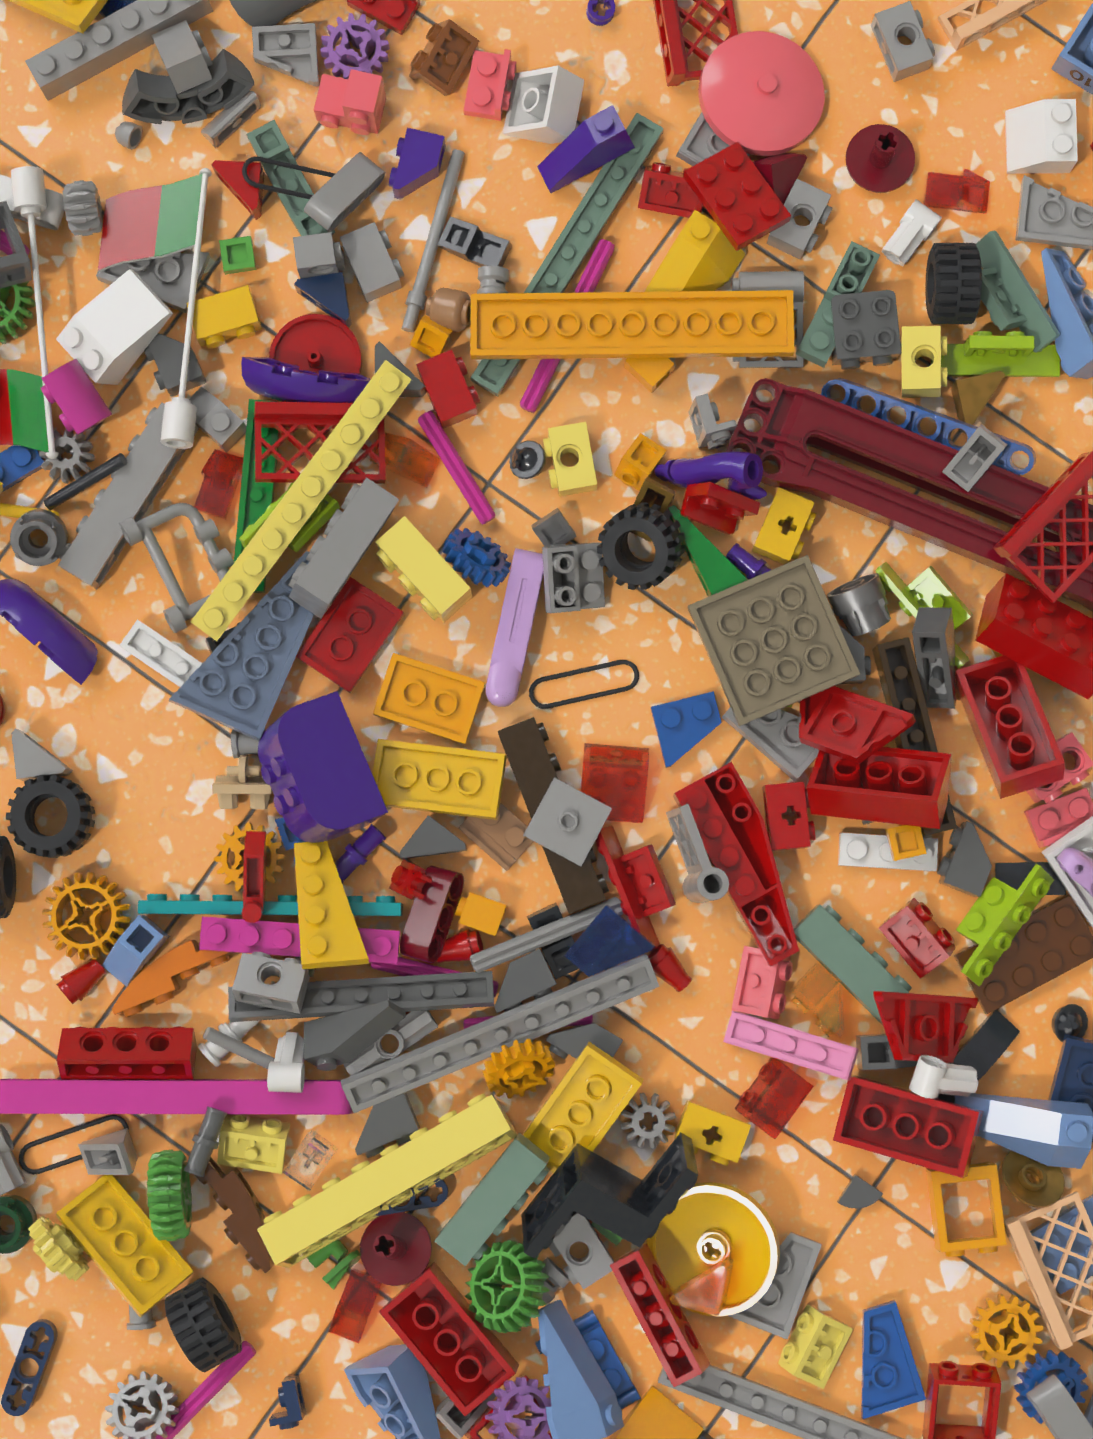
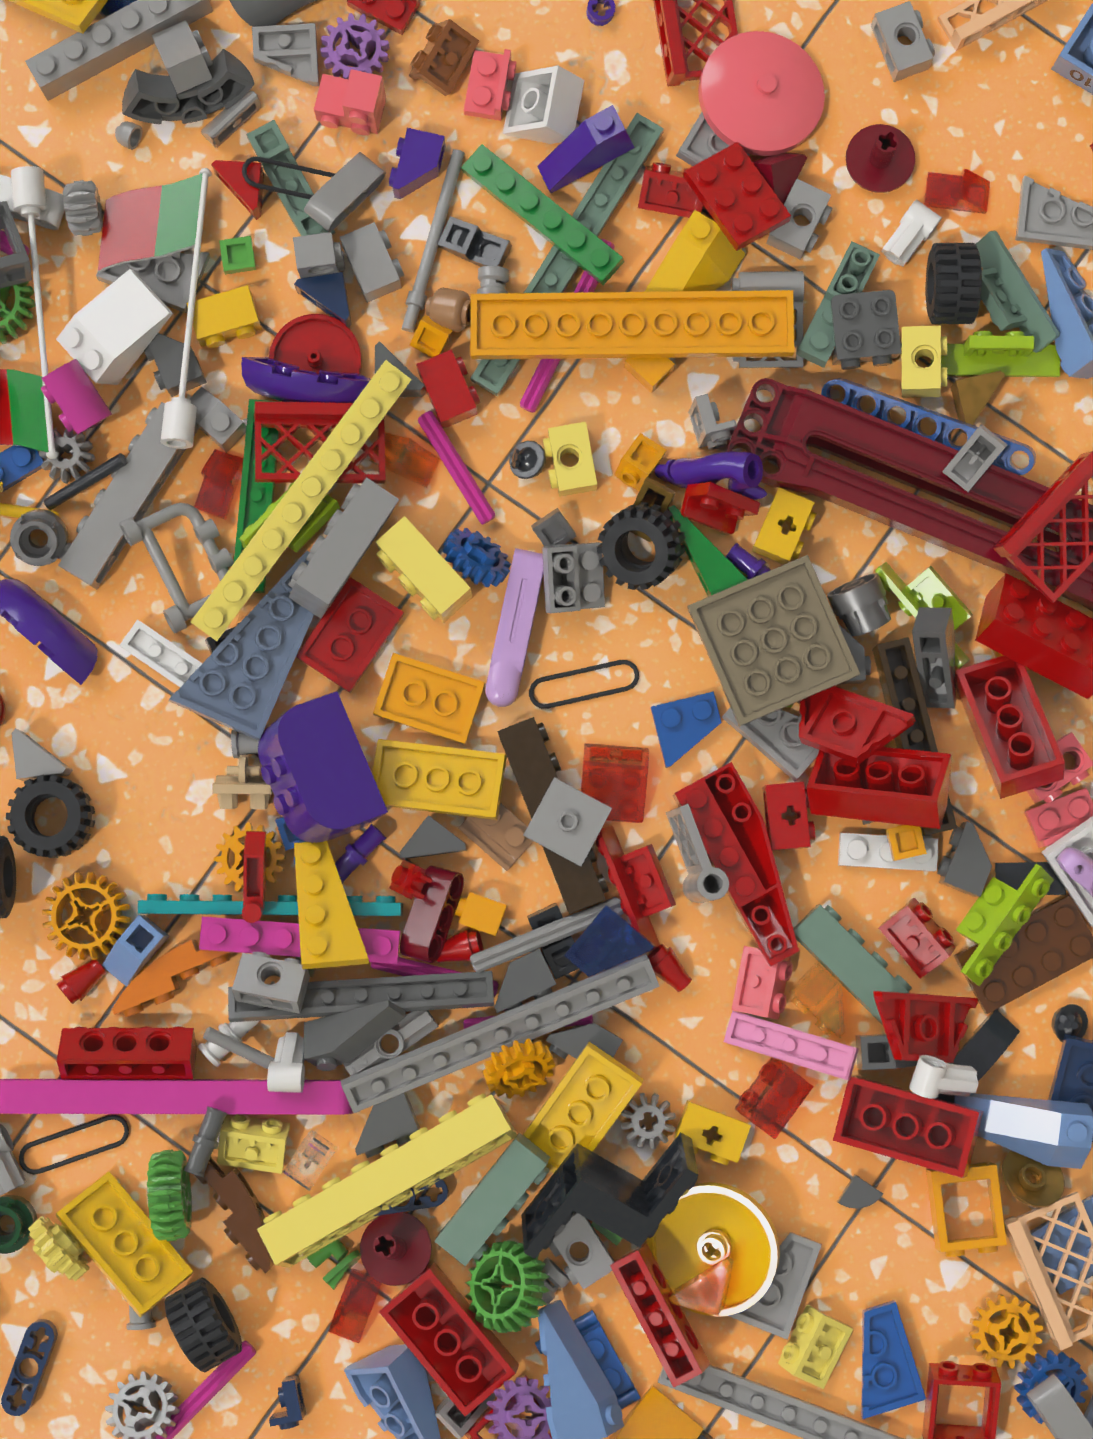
(109, 1154): light grey slope -> none
(542, 214): none -> green plate
(1041, 137): white slope -> none

